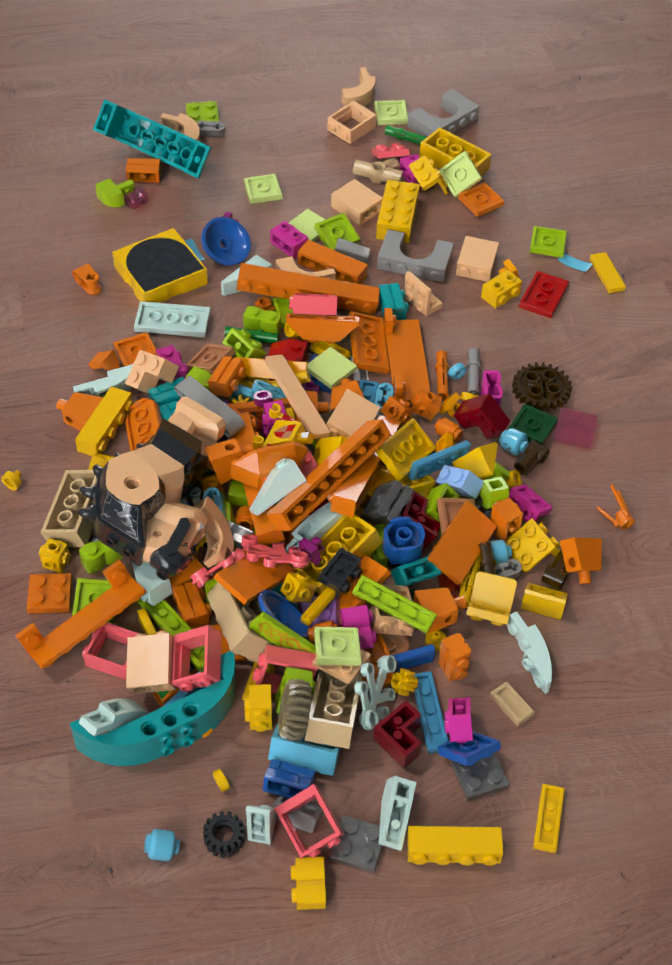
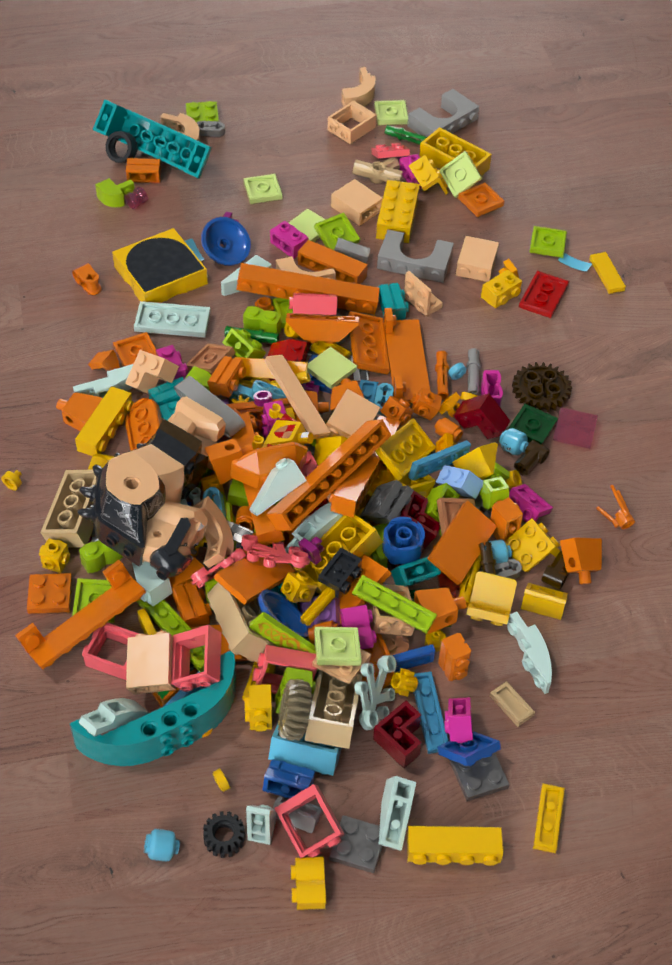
(111, 143): none -> black tyre

